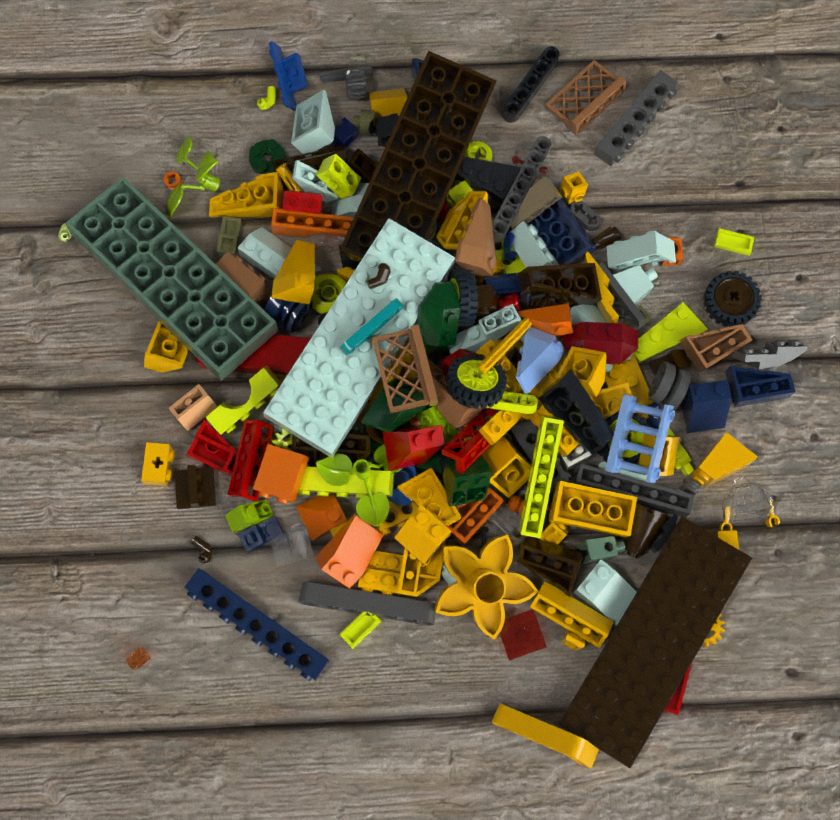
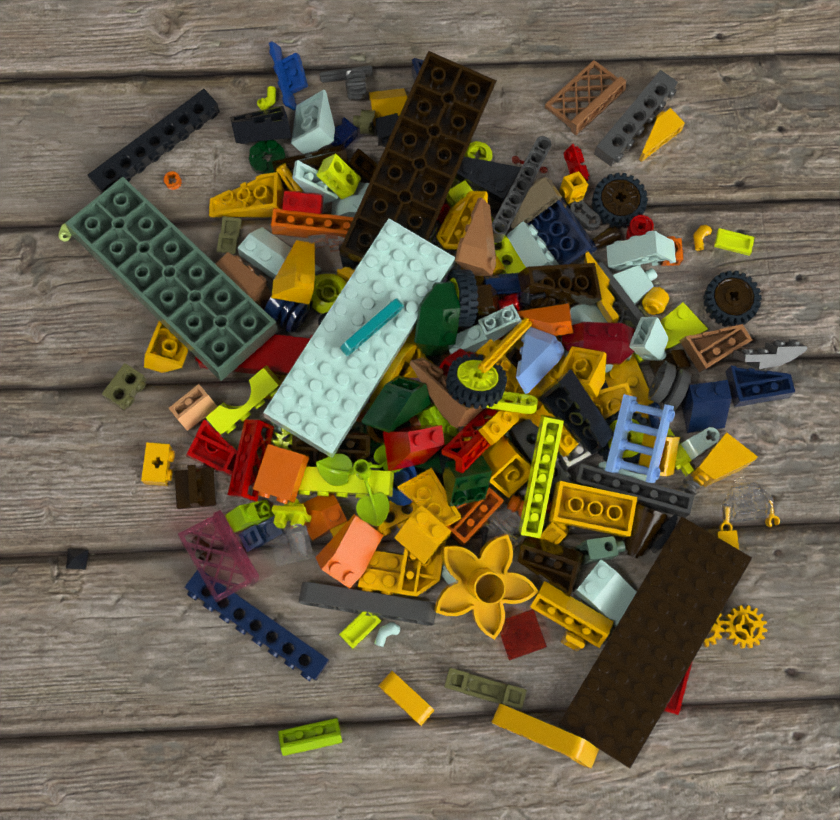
(77, 559): none -> black slope
(119, 384): none -> olive brick
(138, 658): clear orange slope -> none
(157, 133): none -> black brick
(202, 176): lime plant -> none
(235, 551): none -> clear pink fence
(261, 125): none -> black wedge
(290, 512): none -> neon yellow hips
(310, 737): none -> lime slope
(381, 278): dark brown arm -> none
(386, 630): none -> light aqua arm
(406, 698): none -> yellow beam
(422, 367): medium nougat fence -> none
(485, 688): none -> olive slope
(507, 246): clear blue arm -> none
(534, 77): black beam -> none
(573, 158): none -> red hinge
(619, 199): none -> wheel
(639, 226): none -> red wheel
(649, 339): none -> light aqua torso
(655, 301): none -> yellow head
(665, 128): none -> yellow slope
(698, 236): none -> yellow arm
(699, 444): none -> light aqua piece
(746, 634): none -> yellow gear

